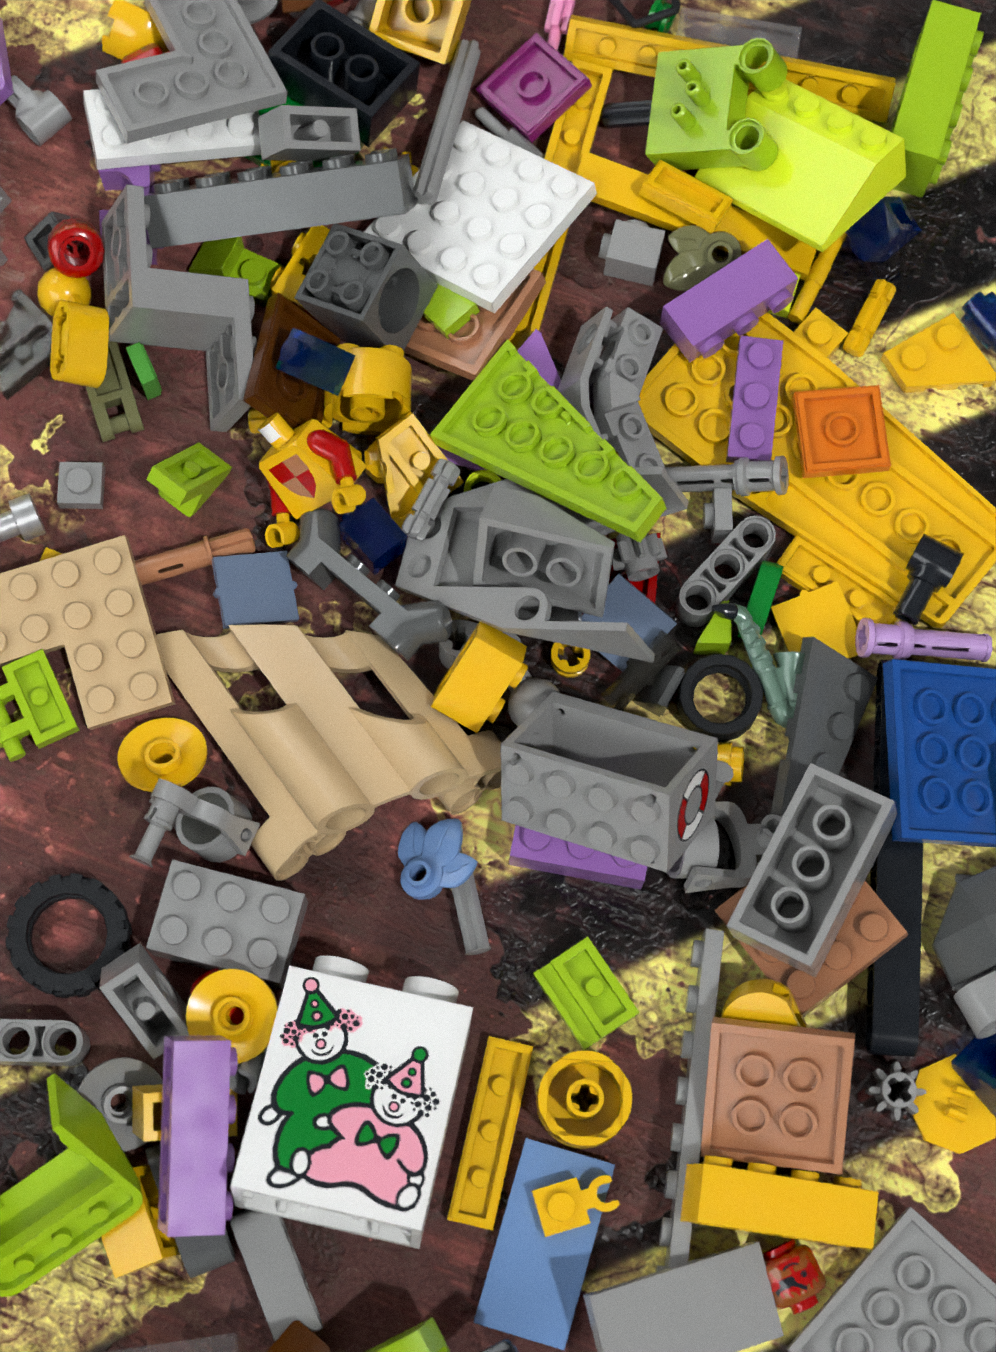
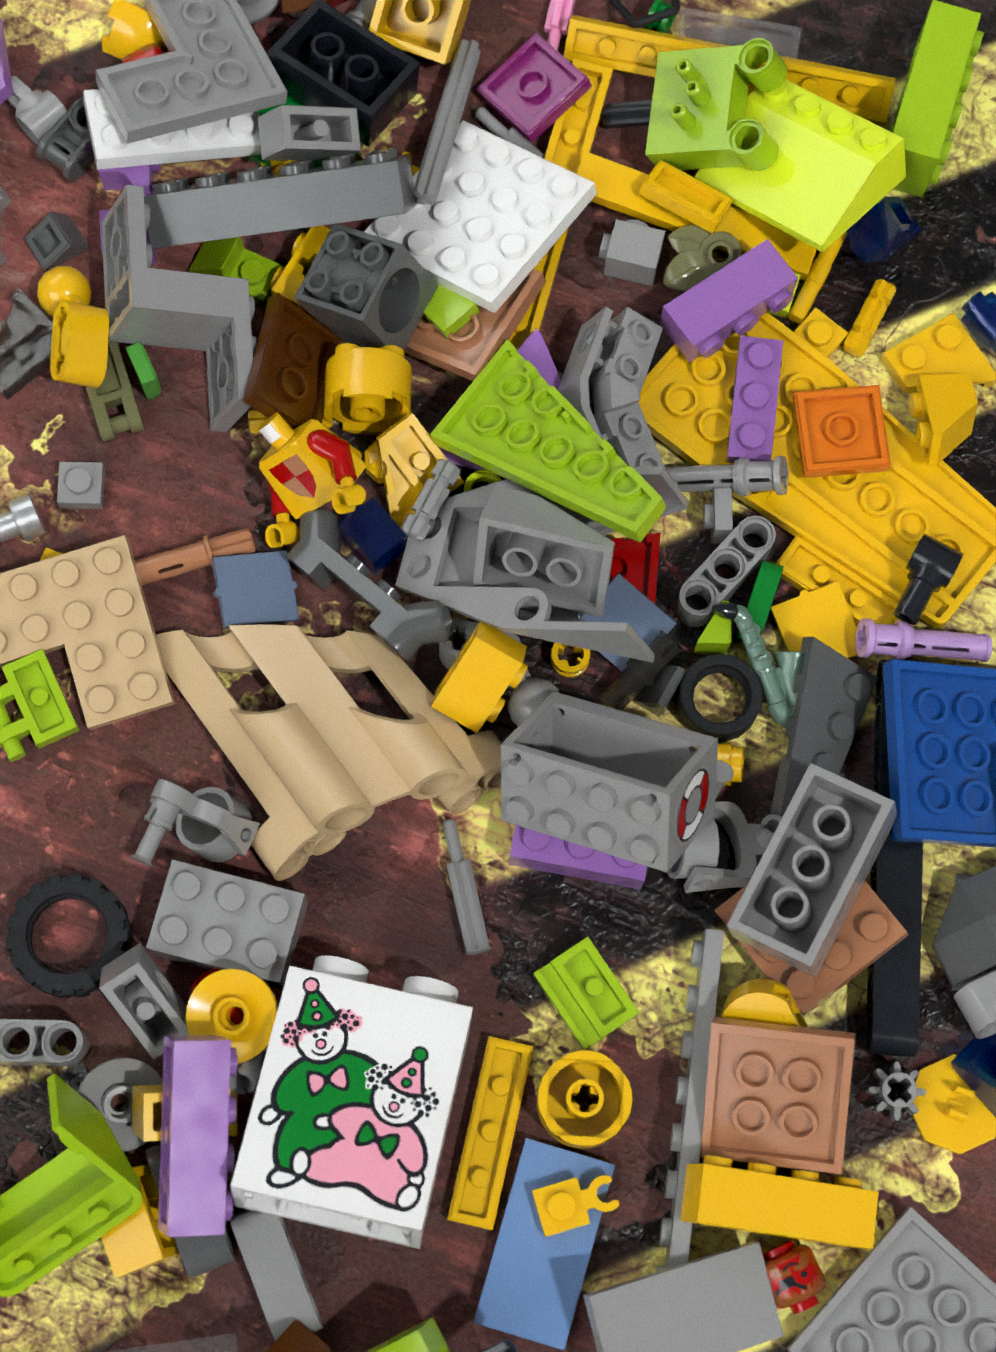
(68, 144): none -> dark grey piece
(77, 262): red head -> none
(159, 742): yellow dish -> none
(189, 478): lime slope -> none
(315, 361): brick -> none
(437, 854): medium blue plate -> none
(637, 558): light grey gear -> none
(944, 413): none -> yellow slope

